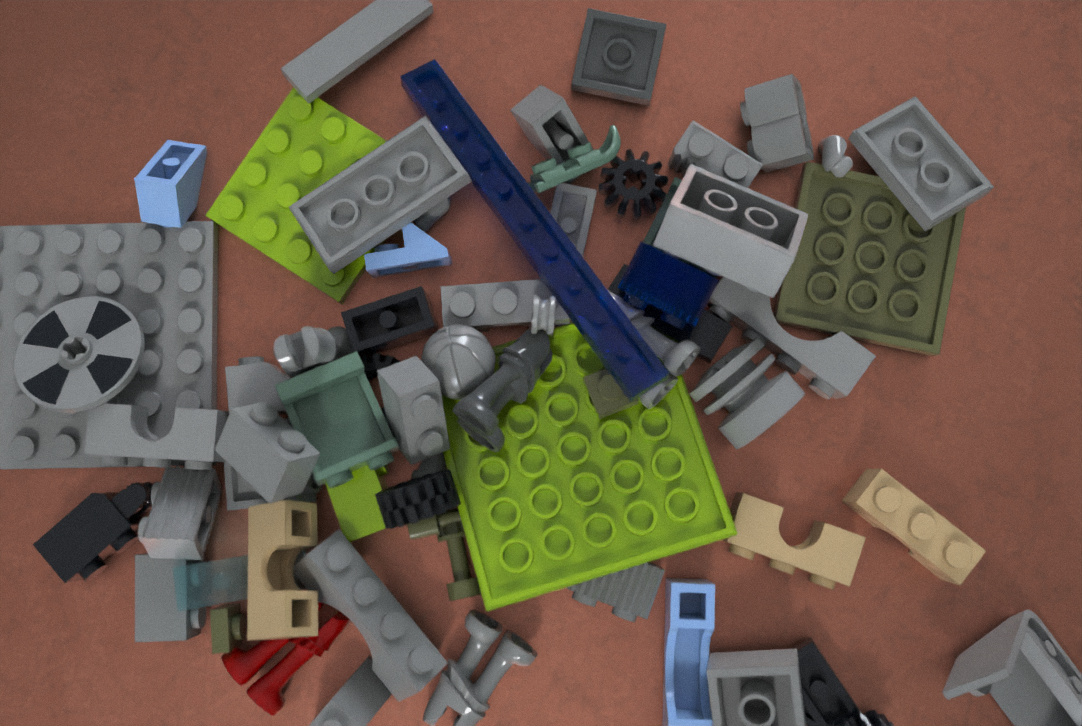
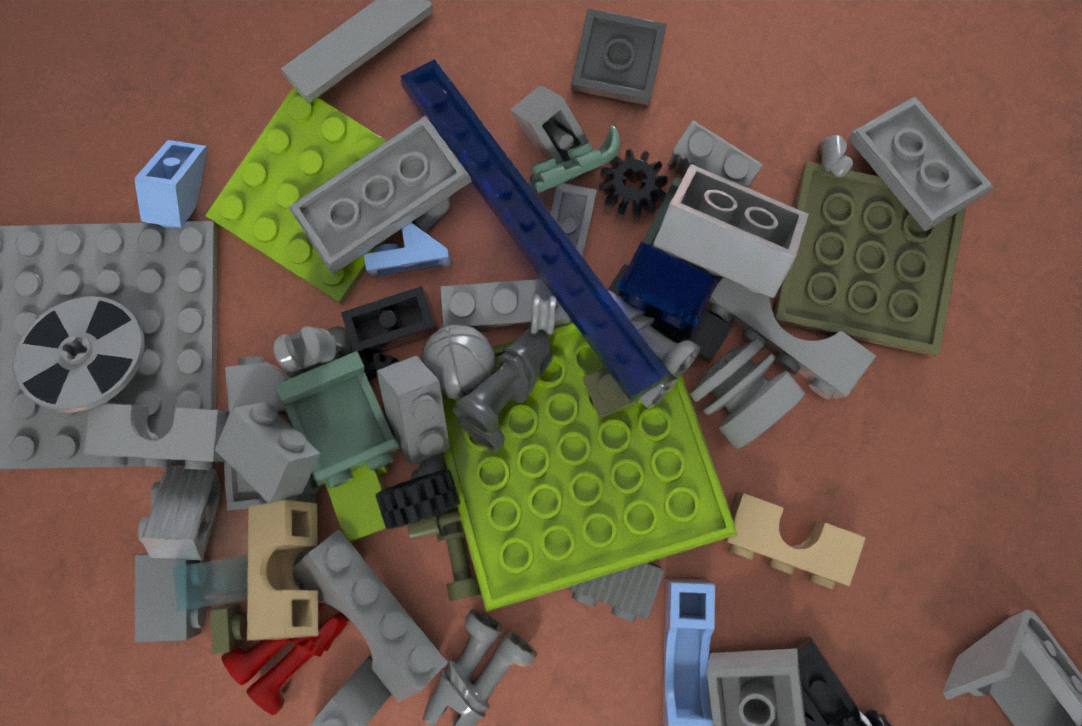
(94, 532): black hinge -> none
(777, 123): light grey brick -> none
(909, 519): tan arch -> none

